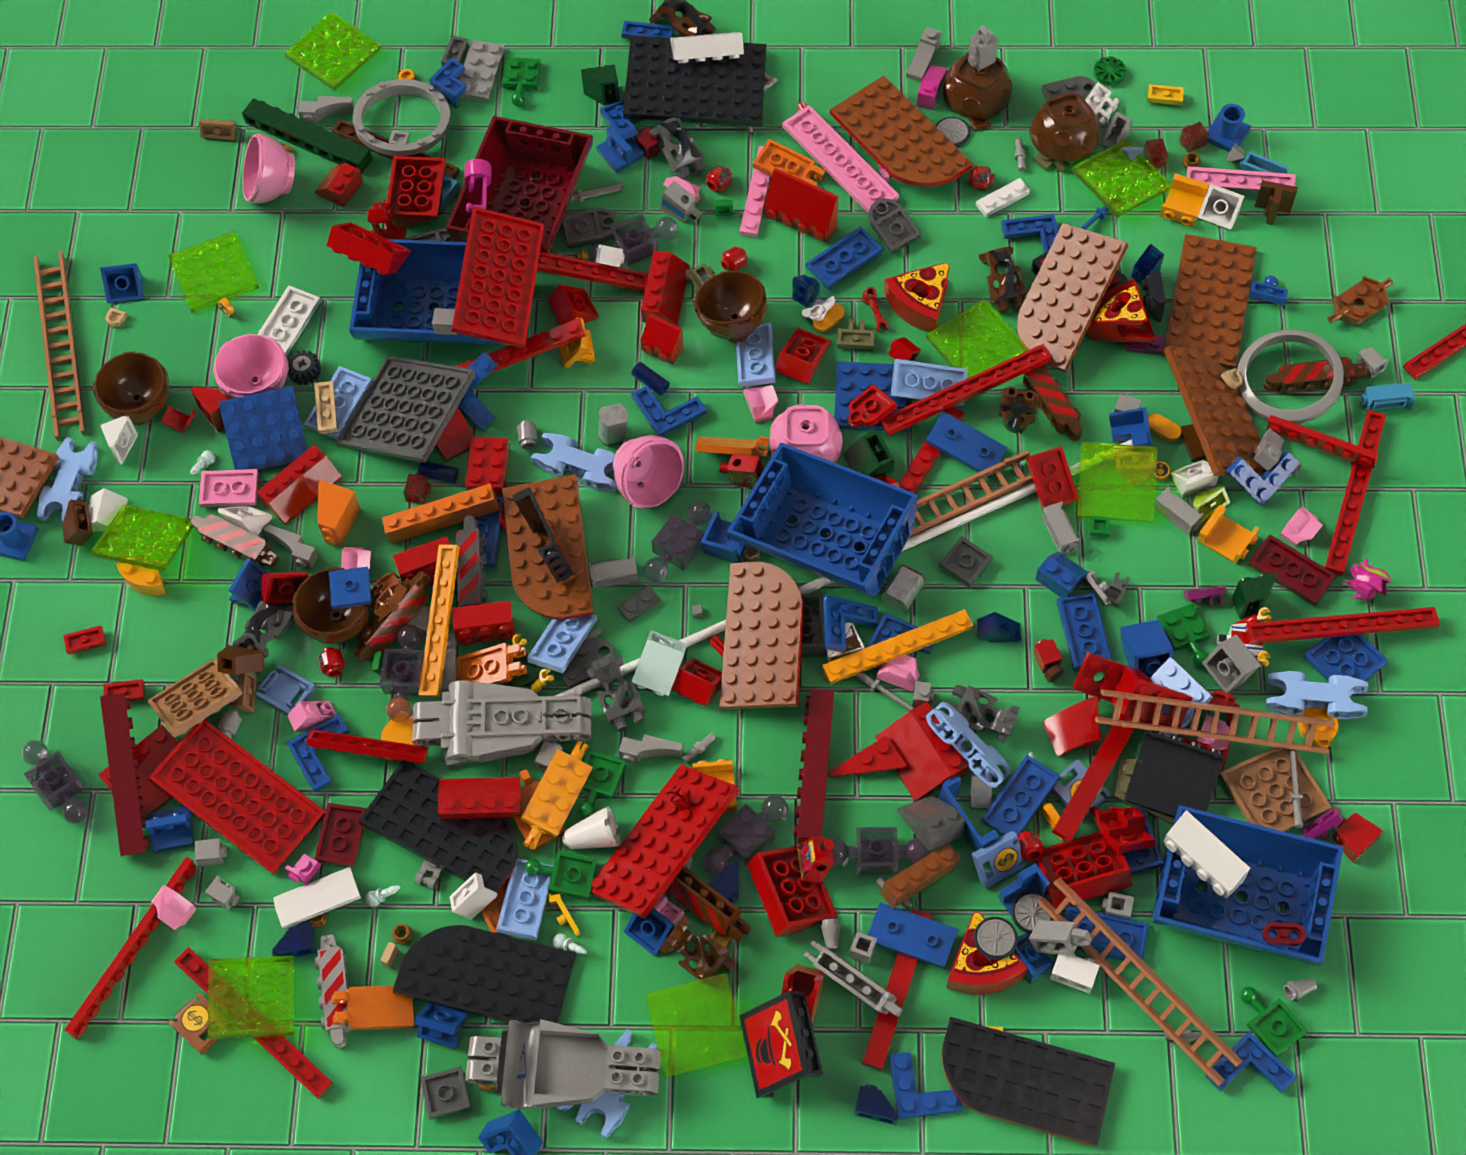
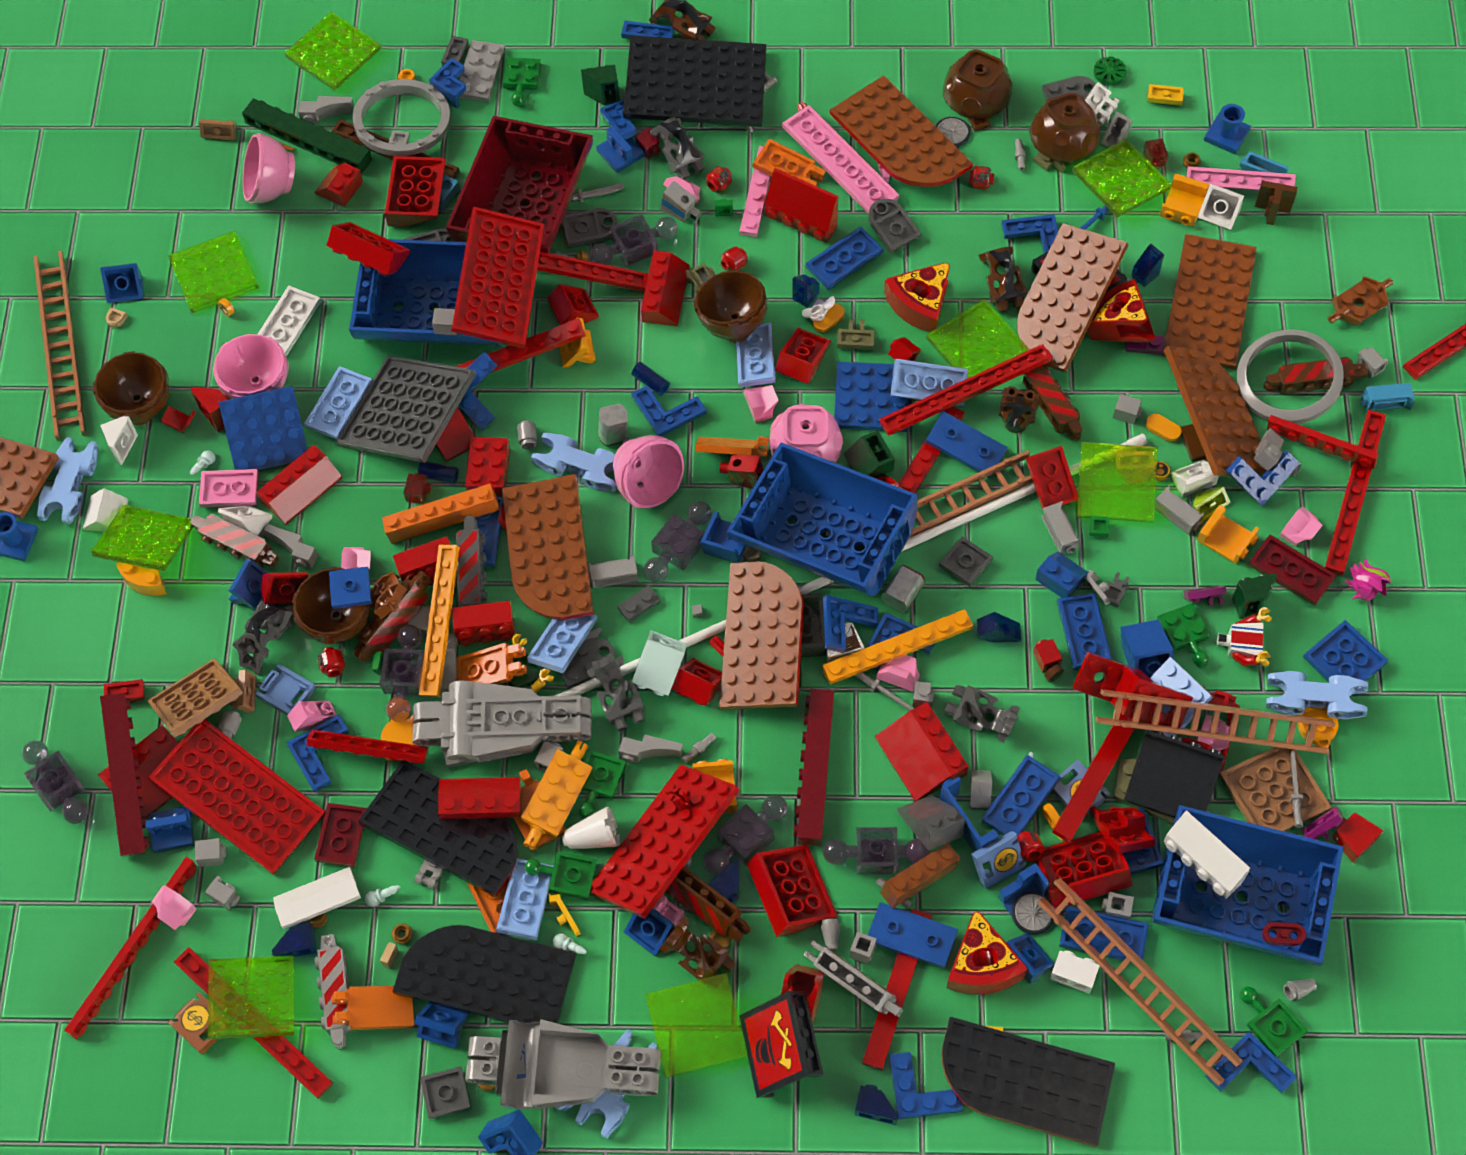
(77, 523): reddish brown slope -> none
(84, 640): red plate -> none
(240, 660): reddish brown slope -> none
(303, 367): black wheel -> none
(303, 870): dark pink bracket -> none
(326, 407): tan plate -> none
(336, 512): orange slope -> none
(382, 213): red tile -> none
(471, 897): white panel -> none
(477, 175): dark pink piece -> none
(537, 520): black panel -> none
(610, 256): white brick -> none
(662, 339): red slope -> none
(707, 46): white slope -> none
(815, 858): red torso -> none
(870, 407): red plate -> none
(871, 300): red brick -> none
(875, 758): red wing -> none
(924, 54): light grey slope -> none
(931, 87): dark pink slope -> none
(981, 757): light blue piece -> none
(982, 48): light grey hinge -> none
(995, 938): light grey wheel -> none
(1002, 197): white plate -> none
(1058, 937): light grey hinge -> none
(1074, 727): red slope -> none
(1131, 152): sand blue slope -> none
(1131, 425): blue panel -> none
(1154, 295): black slope -> none
(1193, 137): clear red brick -> none
(1231, 664): light grey brick -> none
(1232, 378): tan tile -> none
(1236, 153): light grey slope -> none
(1268, 291): blue plate -> none
(1342, 625): red plate -> none

